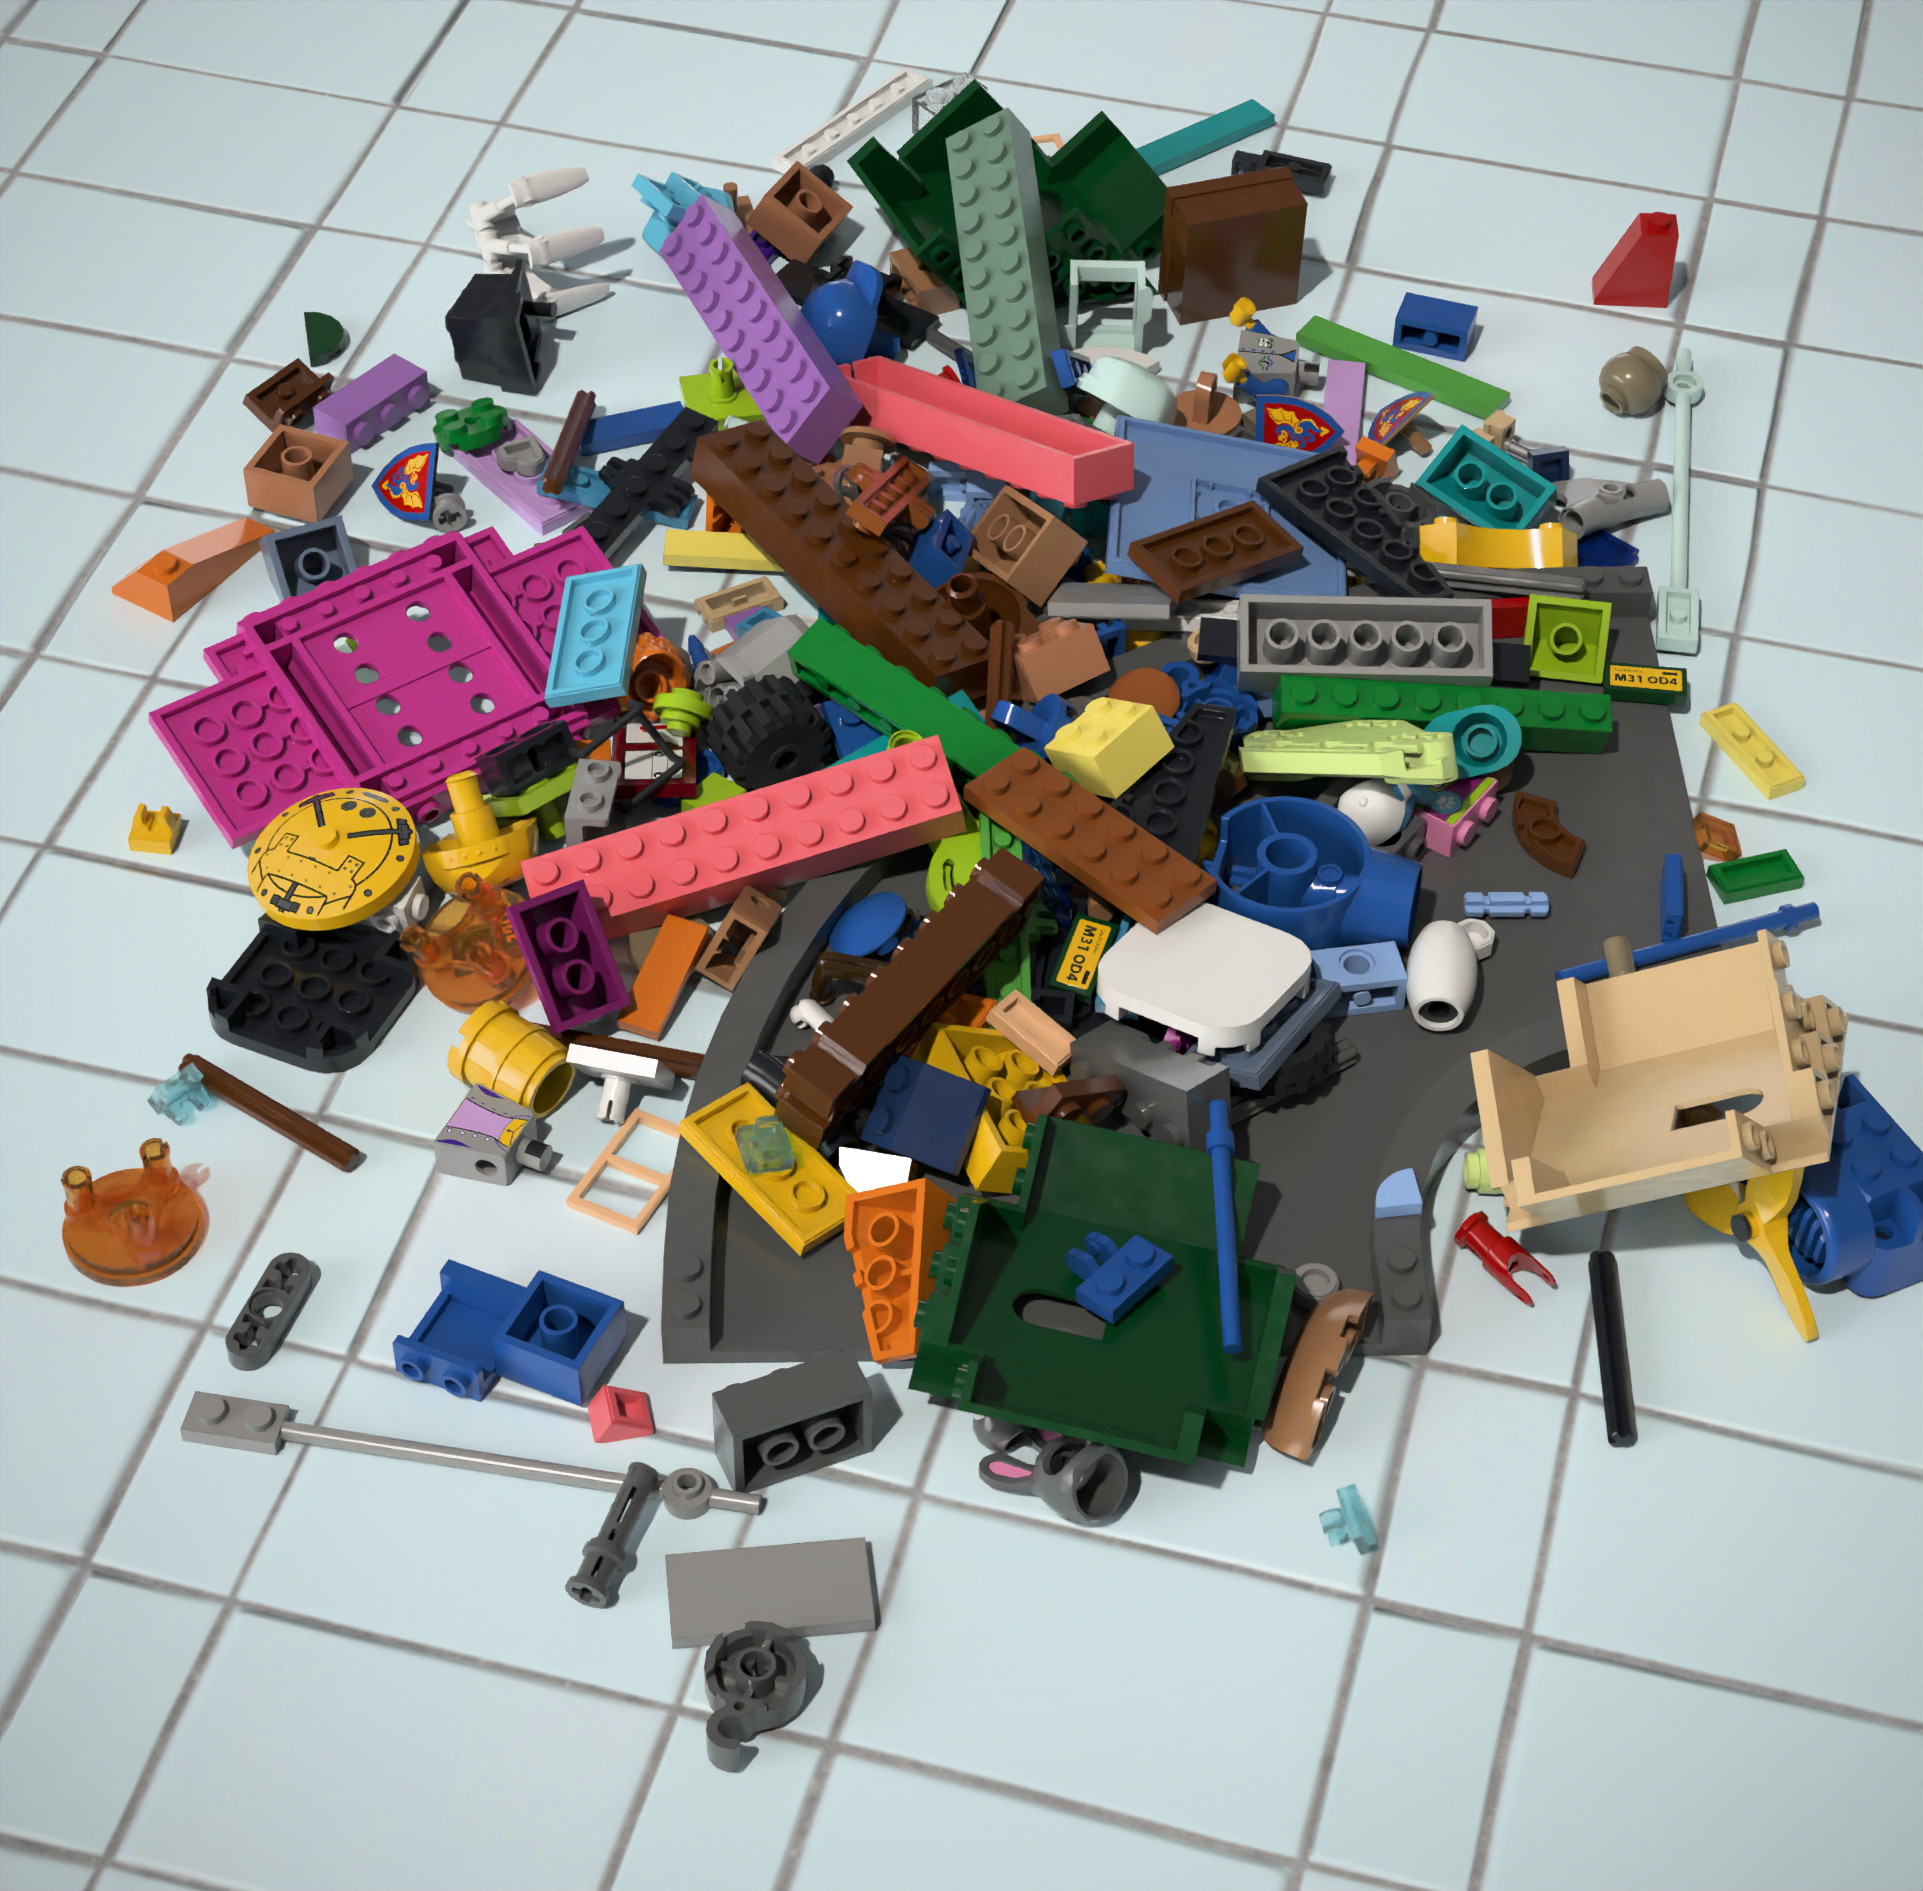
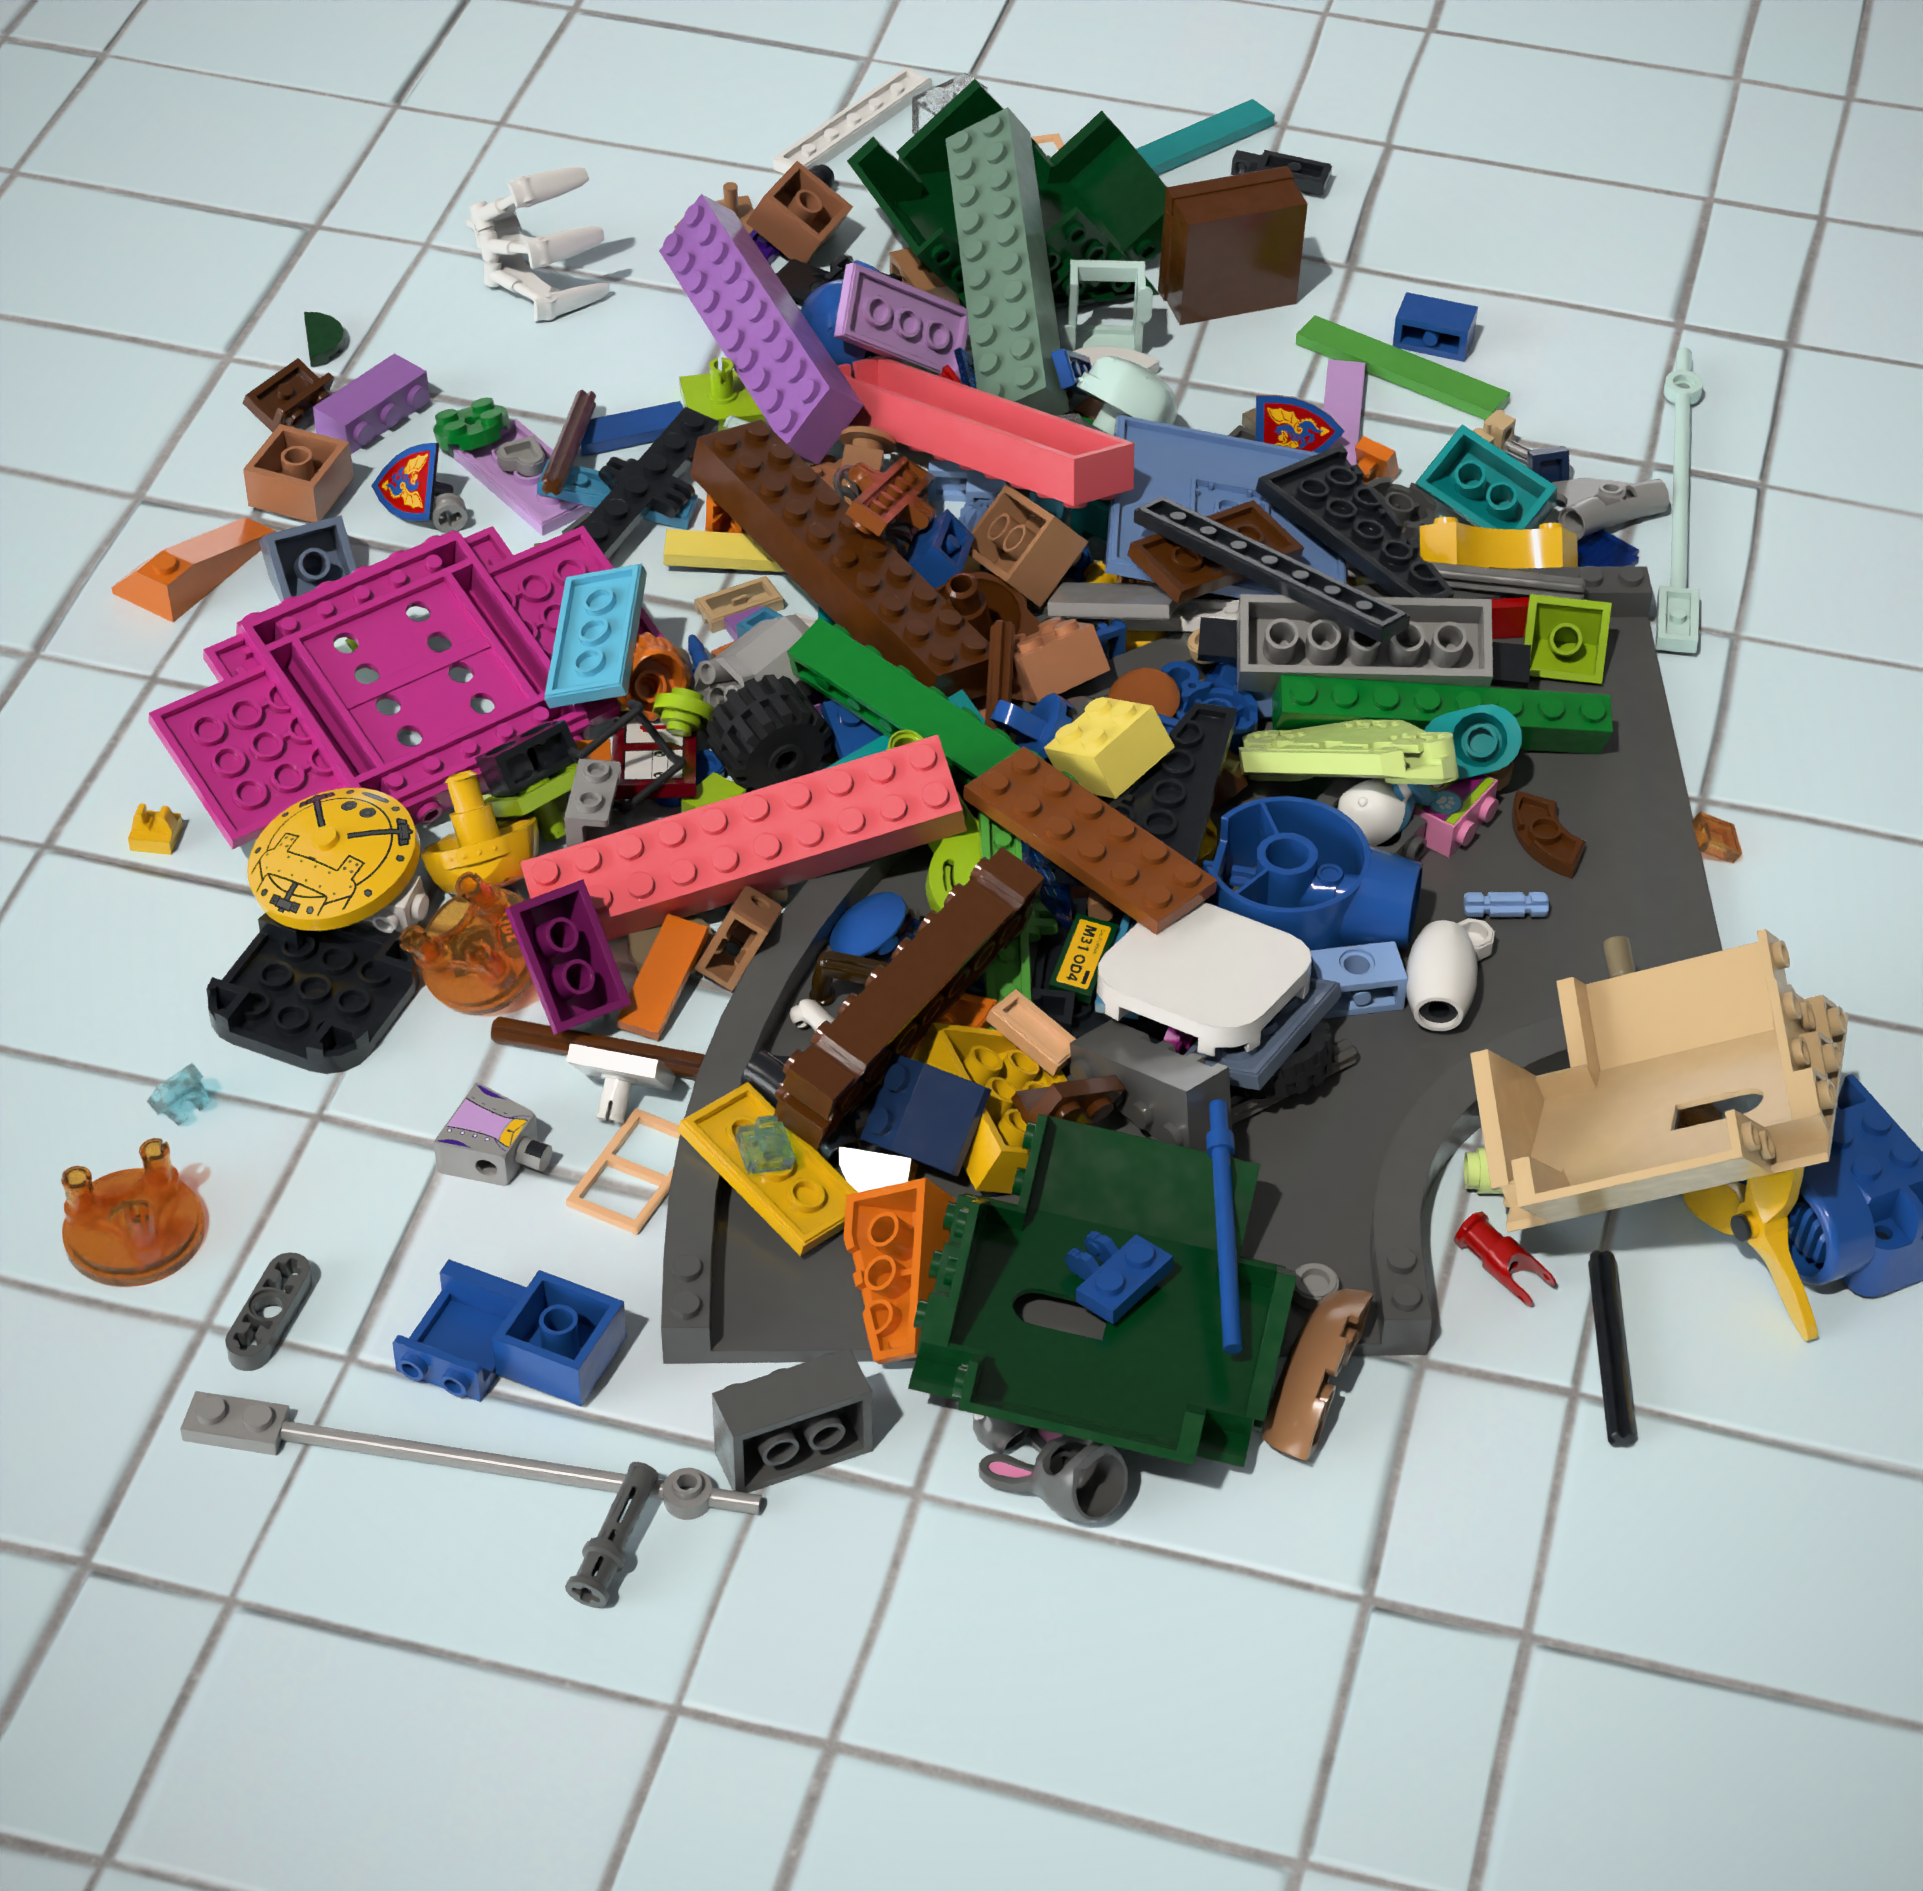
(274, 1114): reddish brown axle -> none
(499, 330): black piece -> none
(512, 1058): yellow piece -> none
(619, 1415): coral slope -> none
(671, 203): medium azure piece -> none
(748, 1702): dark grey piece -> none
(795, 1585): light grey tile -> none
(900, 321): none -> lavender tile
(1207, 408): nougat tile -> none
(1263, 360): torso -> none
(1272, 569): none -> black tile
(1349, 1521): clear light blue tile -> none
(1397, 420): shield -> none
(1398, 1196): light blue tile -> none
(1632, 381): dark tan piece -> none
(1640, 264): red slope -> none
(1645, 683): tile -> none
(1671, 898): blue tile -> none
(1752, 751): light yellow tile -> none
(1755, 876): green tile -> none
(1786, 917): blue bar -> none

